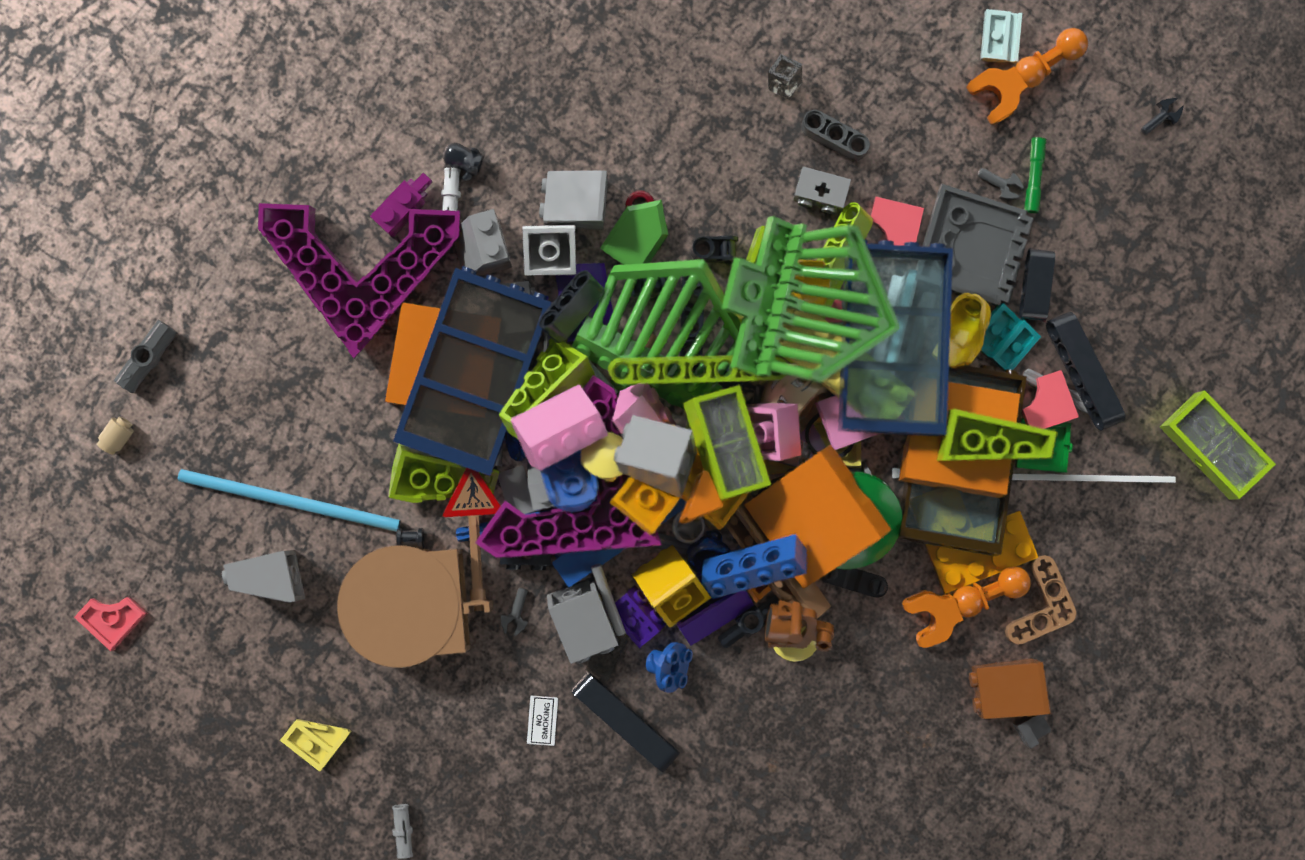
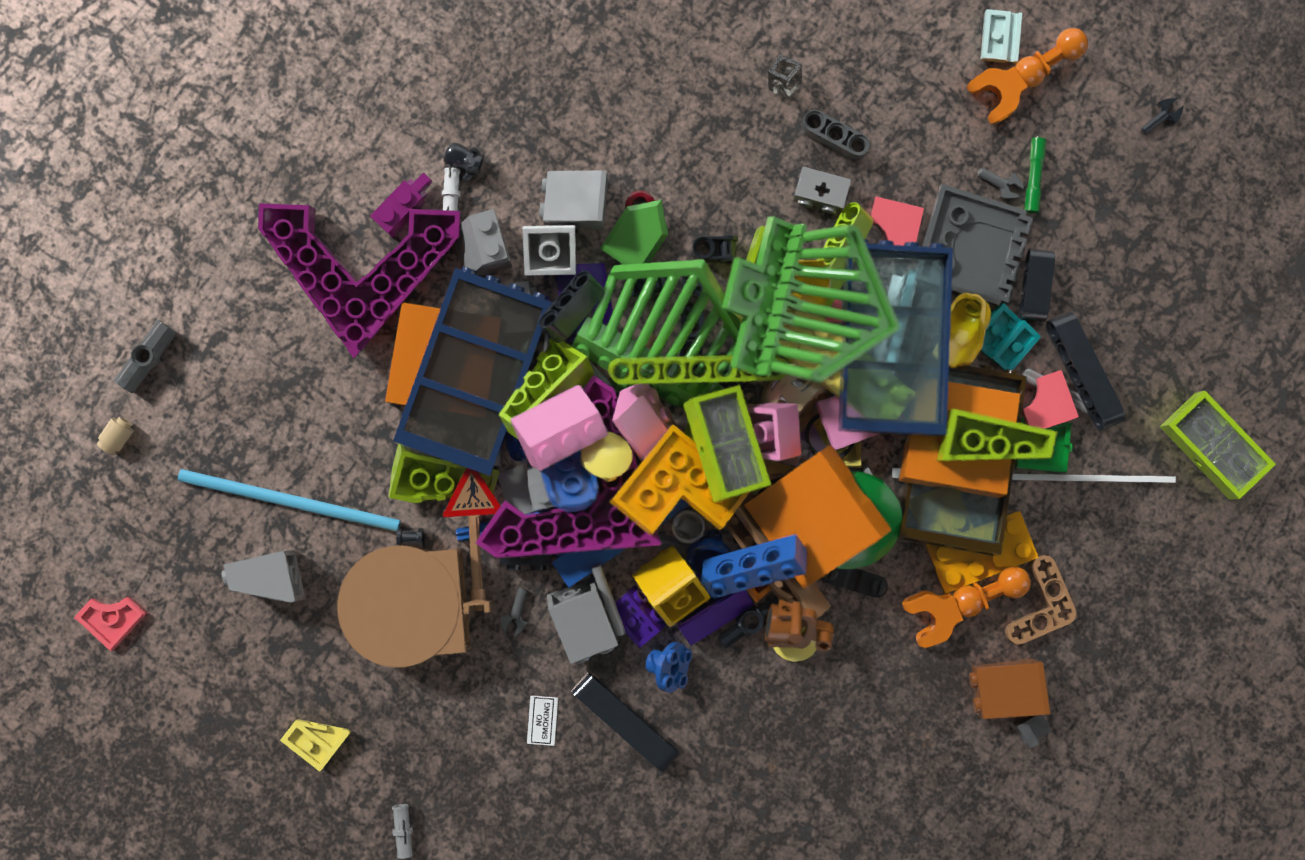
(657, 454): light grey slope -> none
(702, 499): orange slope -> none

